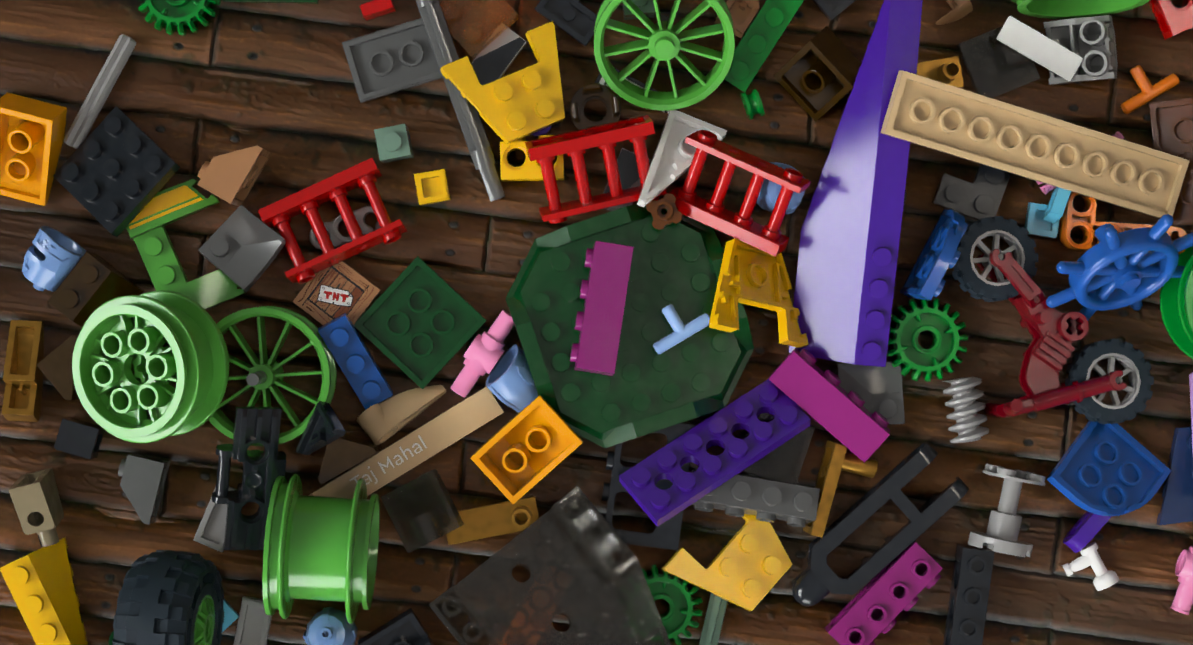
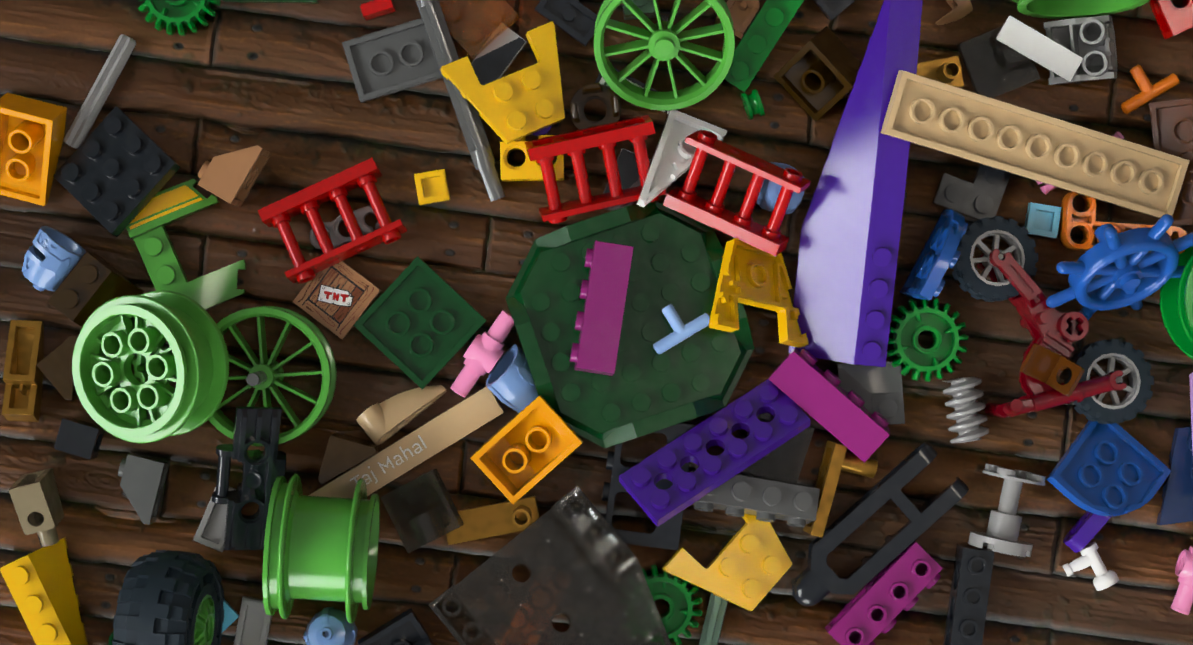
(243, 248): dark grey plate -> none
(321, 429): black tile -> none
(355, 361): blue plate -> none
(394, 143): sand green brick -> none
(672, 216): reddish brown plate -> none
(1047, 366): none -> reddish brown bracket
(1056, 205): medium azure tile -> none

